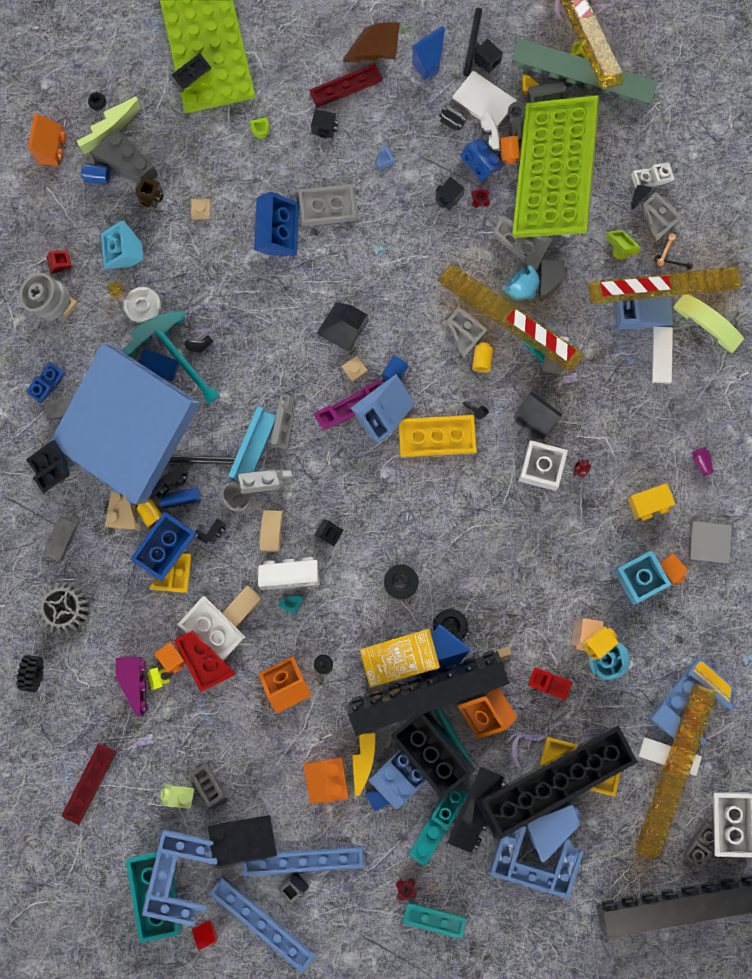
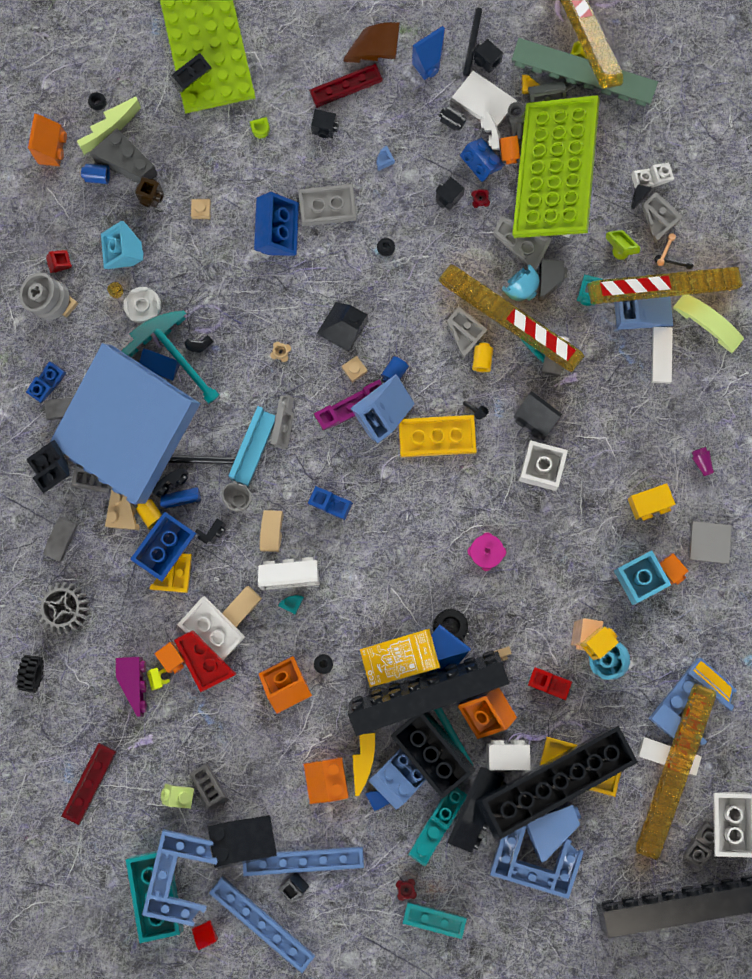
(74, 483): none -> flat silver slope
(263, 480): light grey hinge -> none
(277, 346): none -> tan plate
(328, 532): black slope -> none
(330, 503): none -> blue slope
(386, 252): none -> black plate
(409, 573): black tyre -> none
(486, 551): none -> dark pink piece
(507, 756): none -> white brick
(582, 468): dark red plate -> none
(583, 294): none -> teal window

